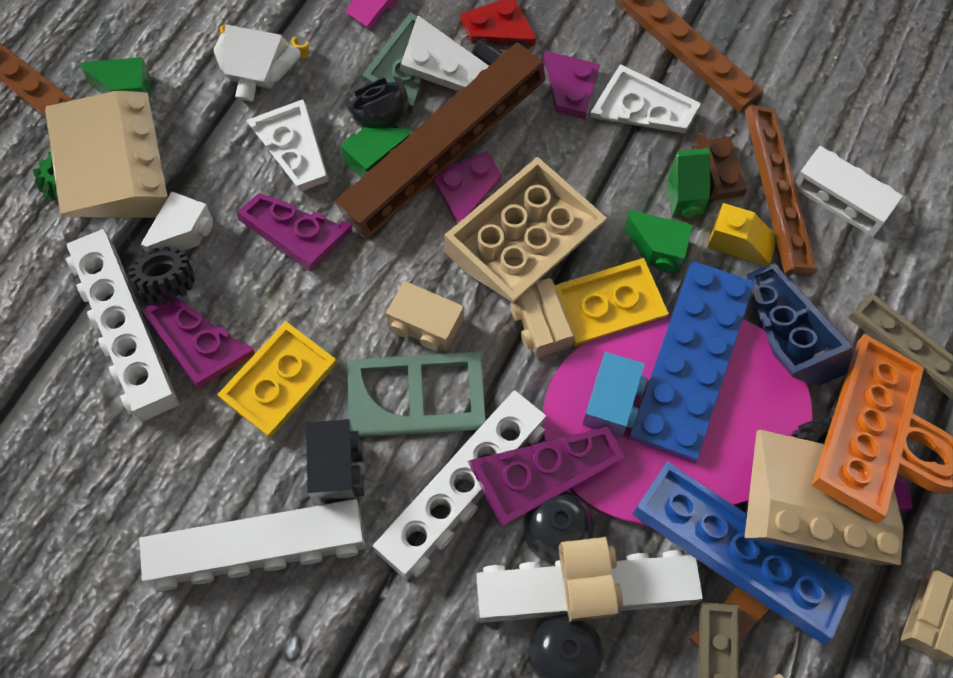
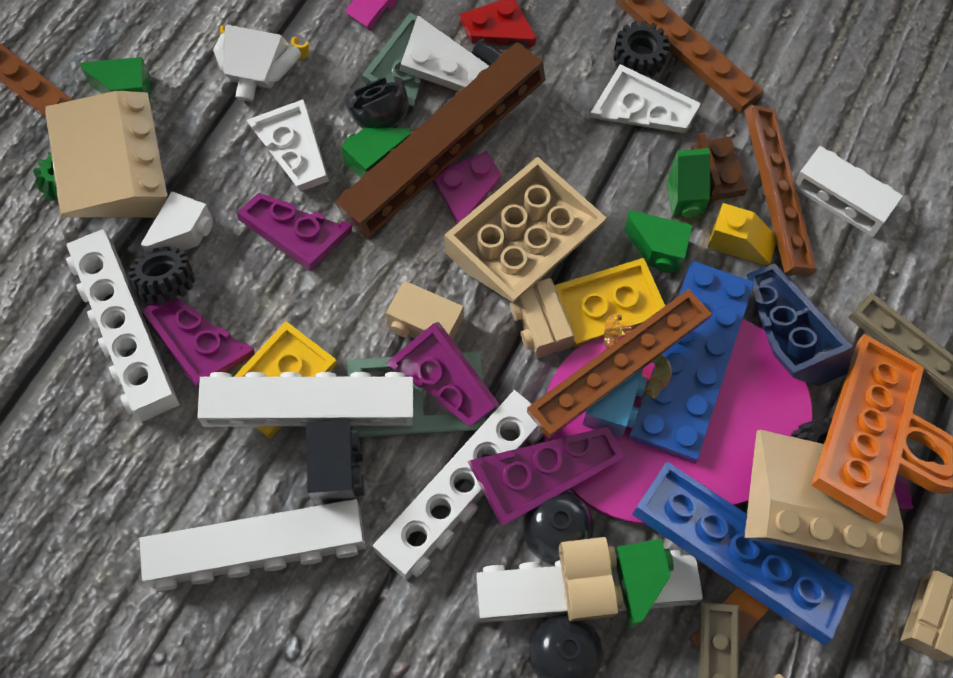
(299, 399): none -> white brick
(446, 374): none -> magenta wing
(571, 83): magenta wing -> none
(618, 363): none -> dark orange plate
(642, 575): none -> green slope
(646, 37): none -> black tyre
(663, 369): none -> clear yellow animal

